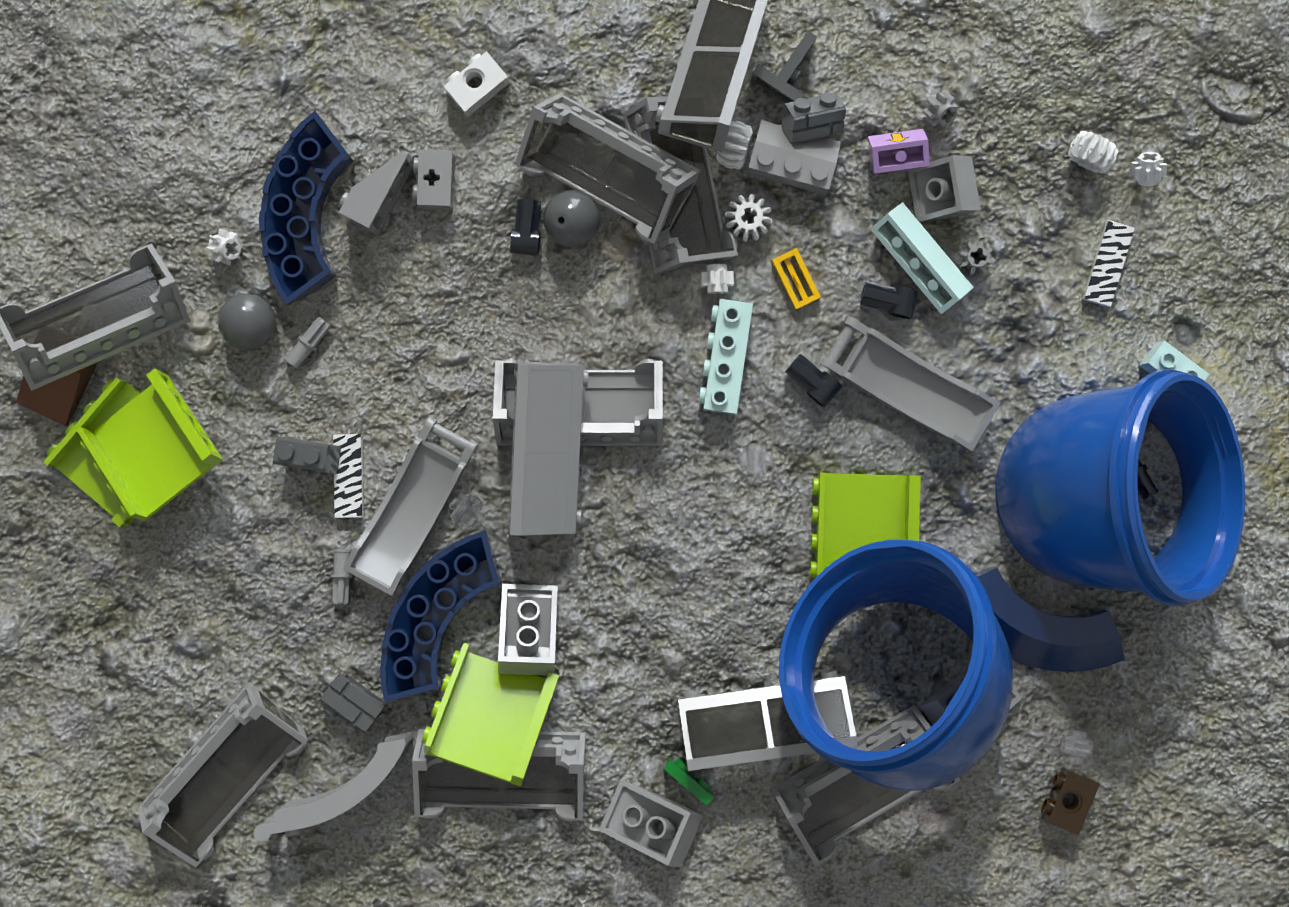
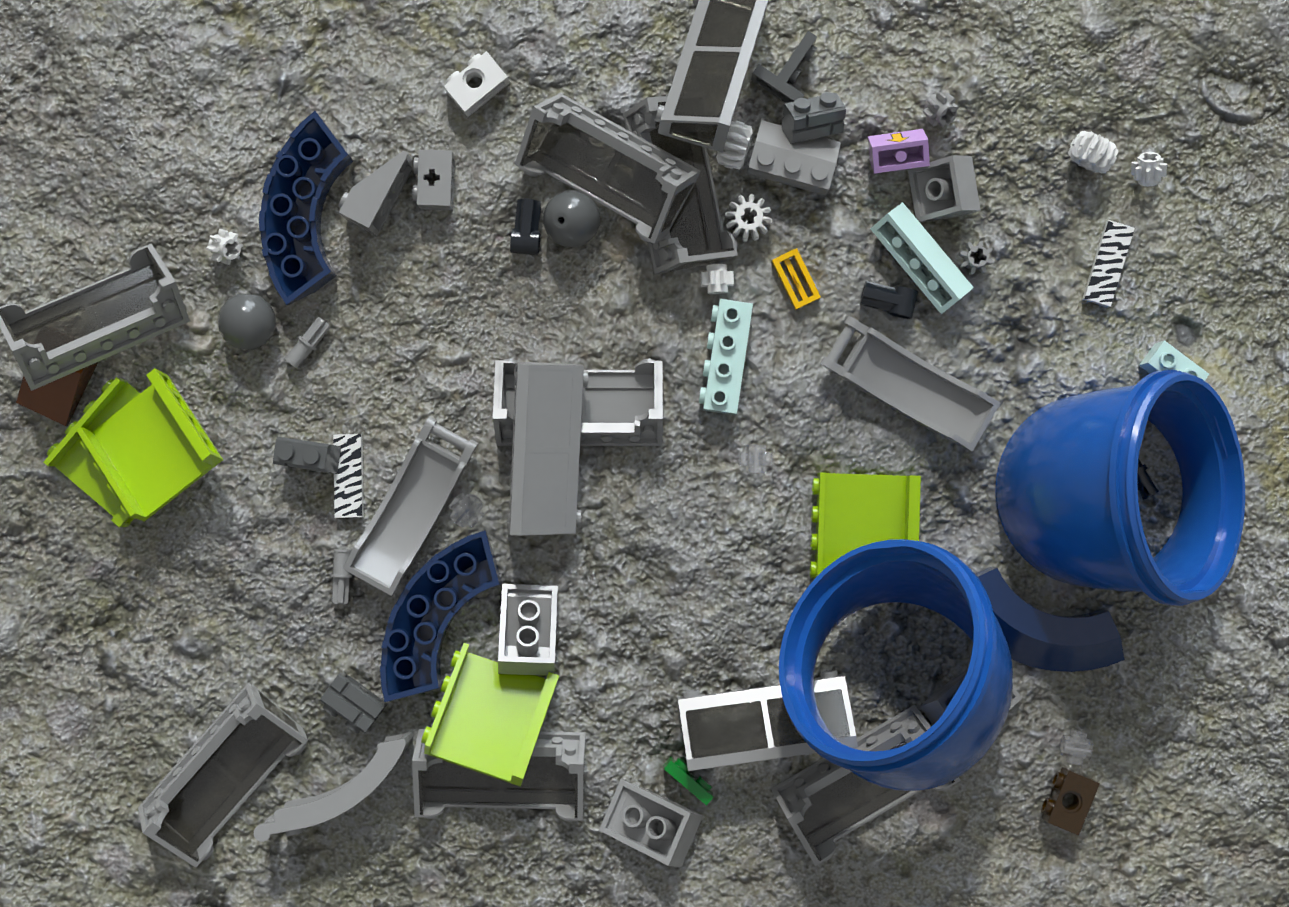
(818, 384): black piece -> none

